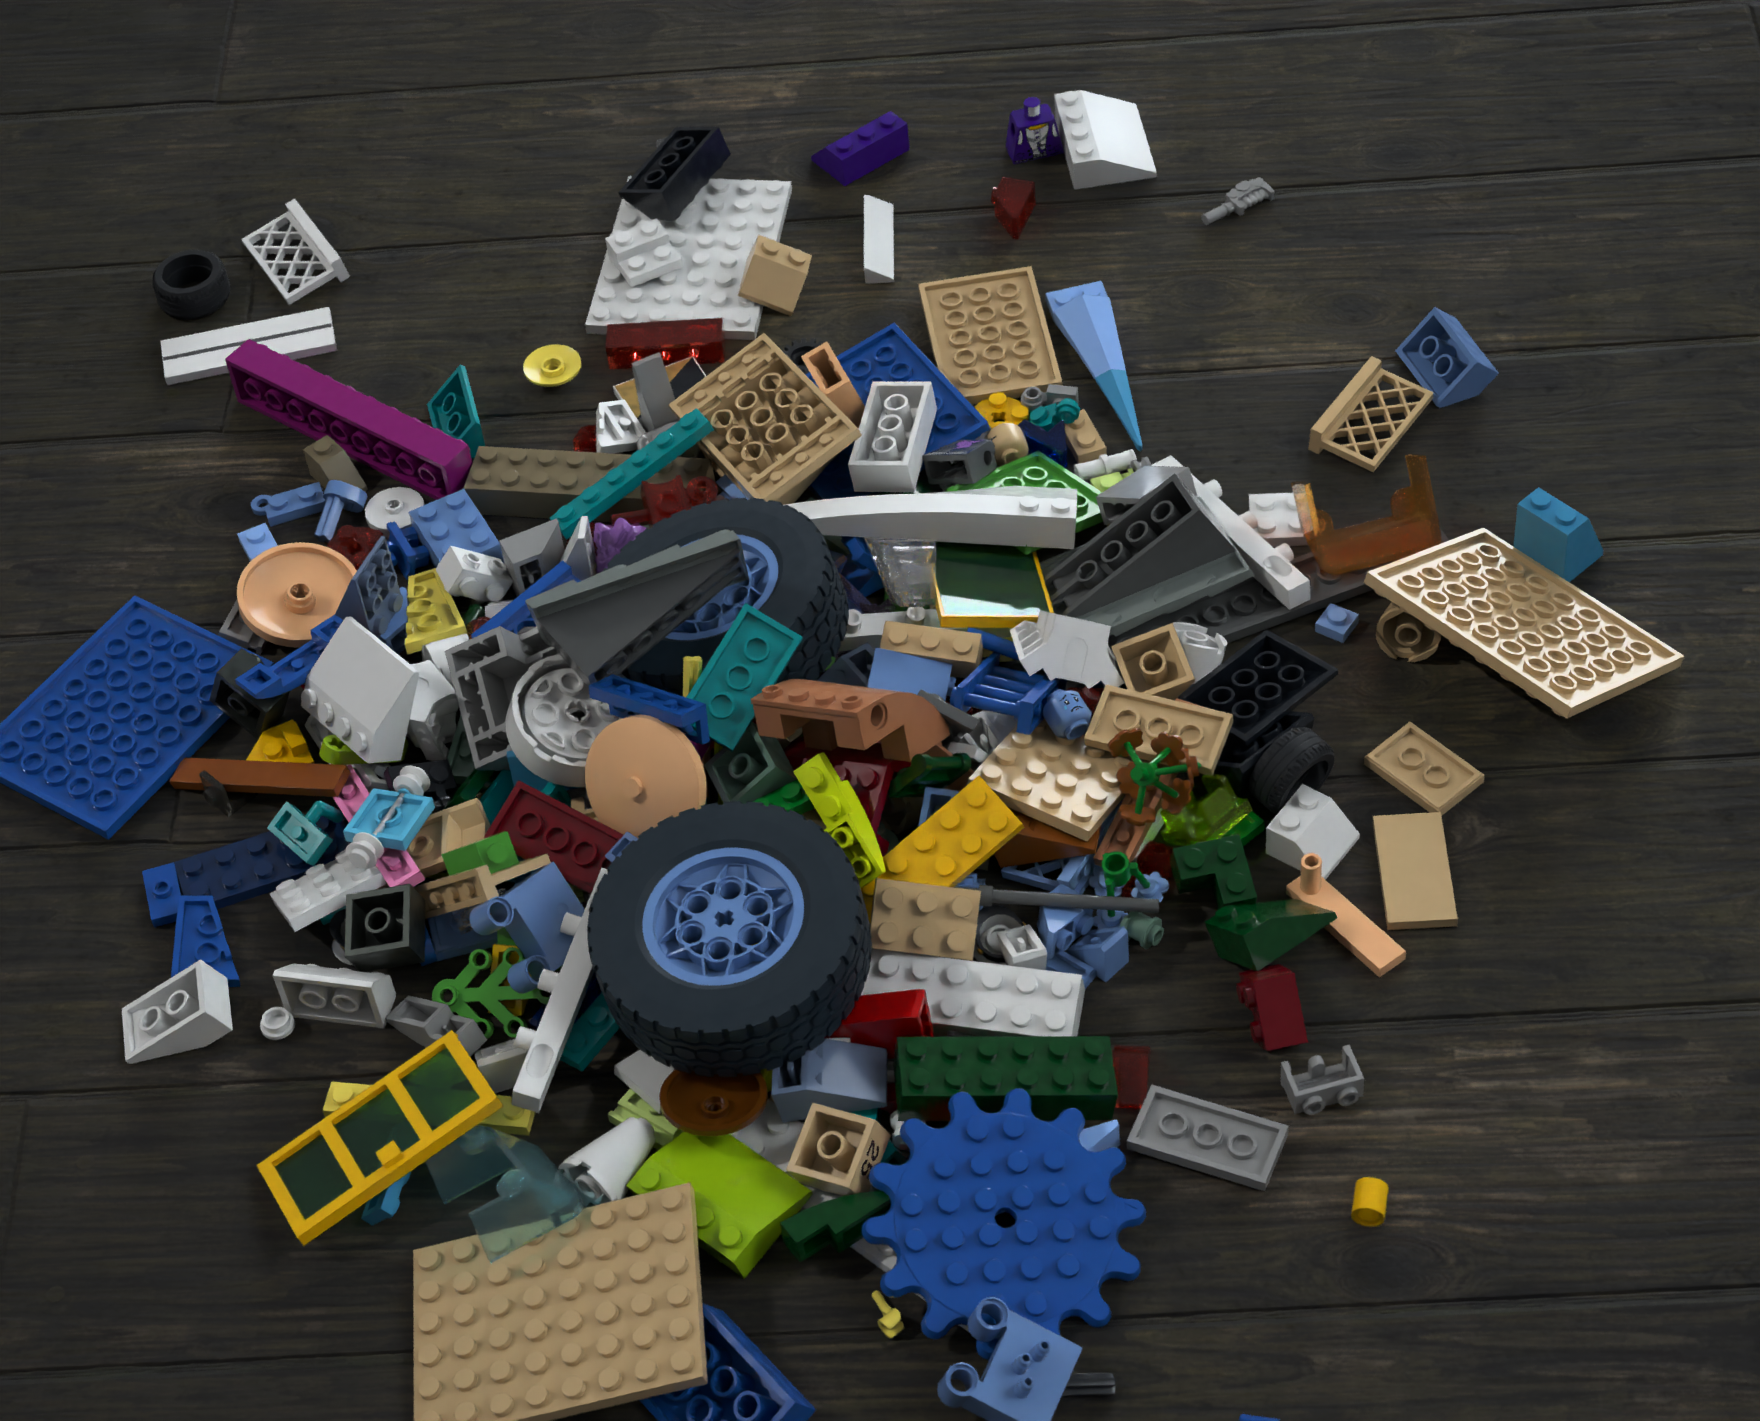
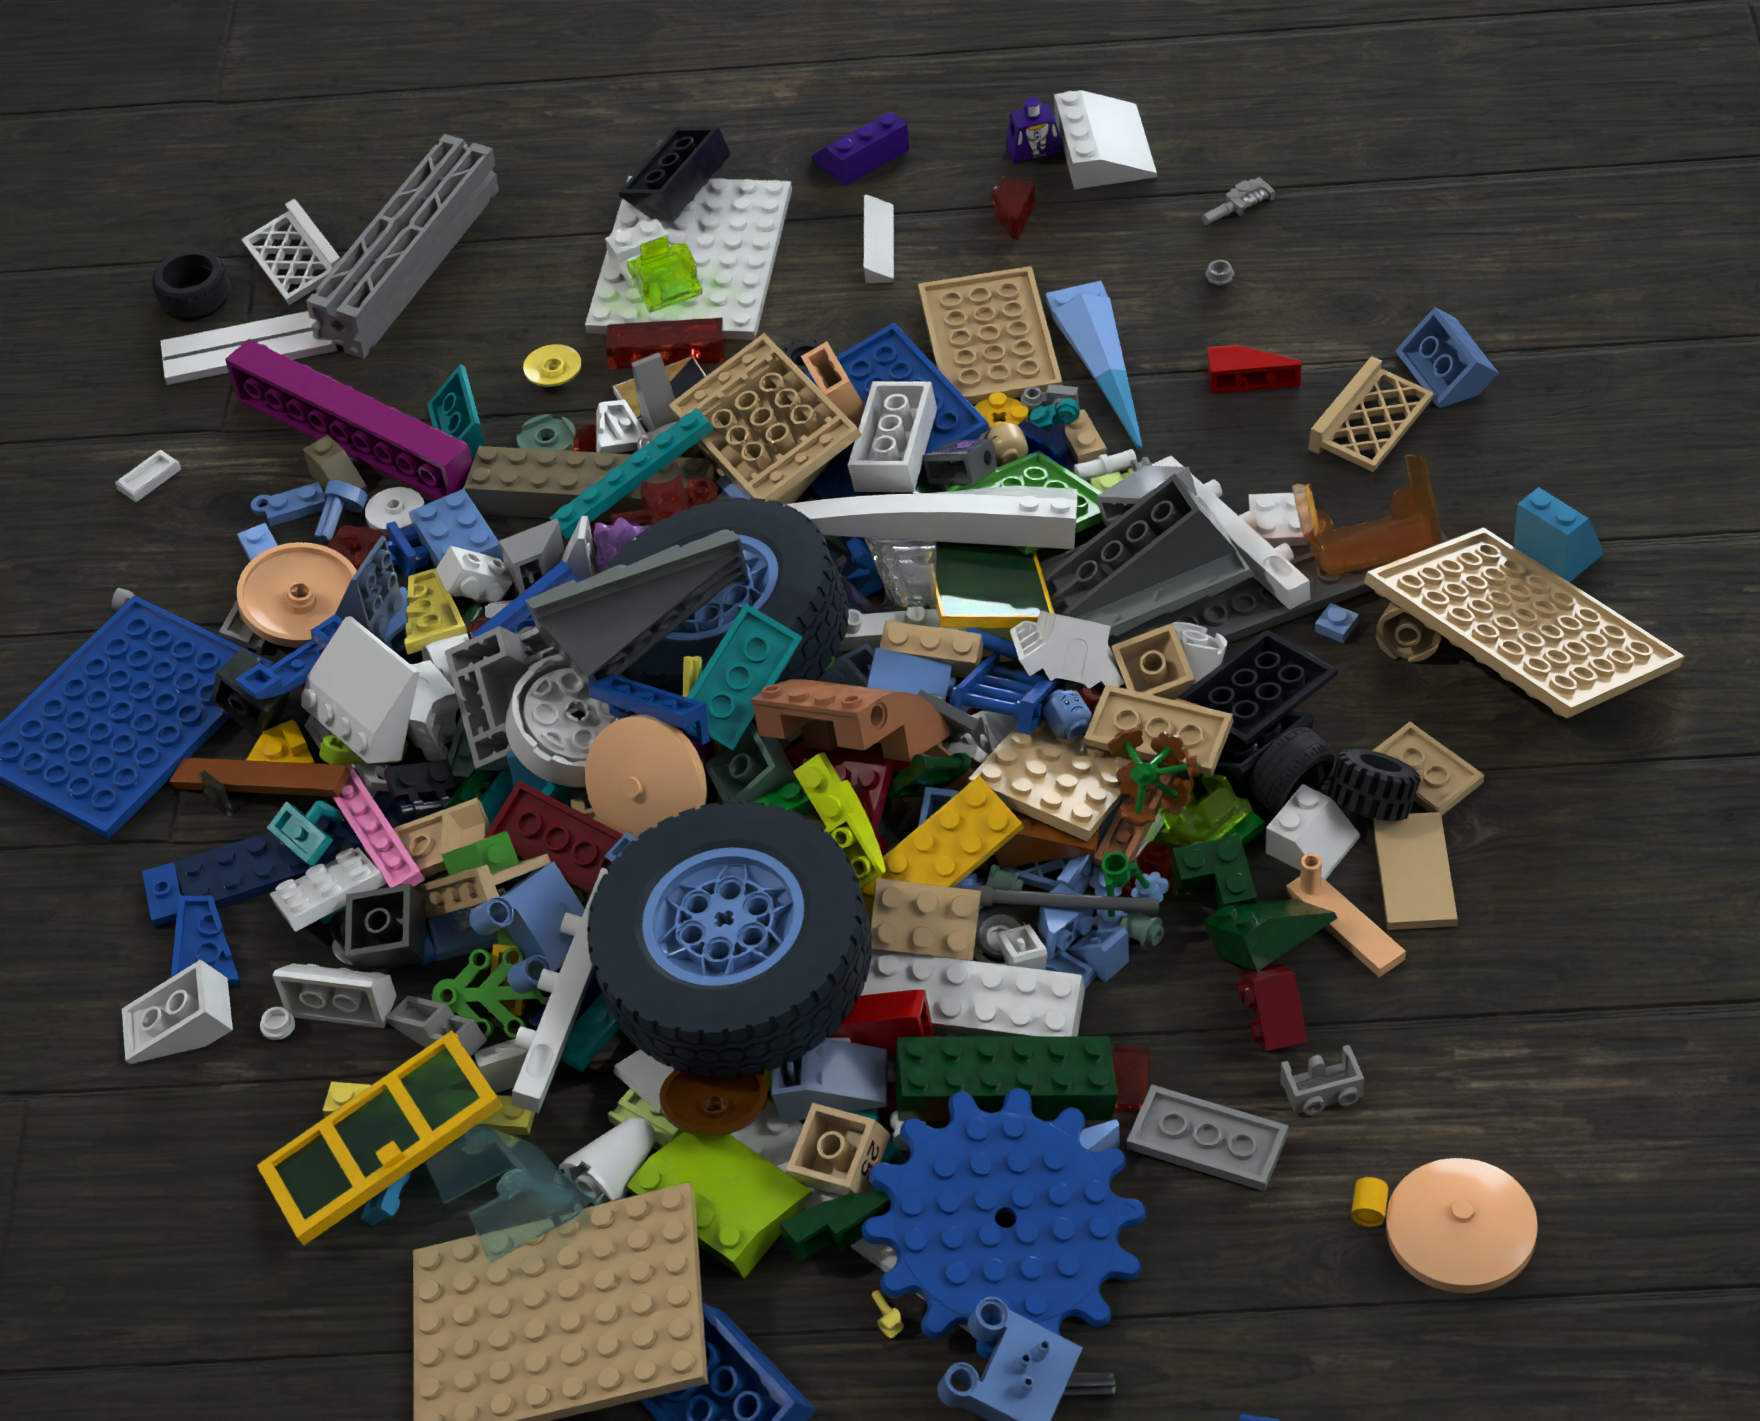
(120, 598): none -> light grey hinge
(148, 475): none -> white tile
(389, 818): medium azure plate -> none
(403, 245): none -> light grey piece
(557, 431): none -> sand green plate
(664, 274): none -> clear neon green panel
(774, 275): tan slope -> none
(1004, 880): none -> sand green brick
(1219, 273): none -> light grey plate
(1246, 369): none -> red slope
(1373, 785): none -> black tyre
(1461, 1225): none -> light nougat dish

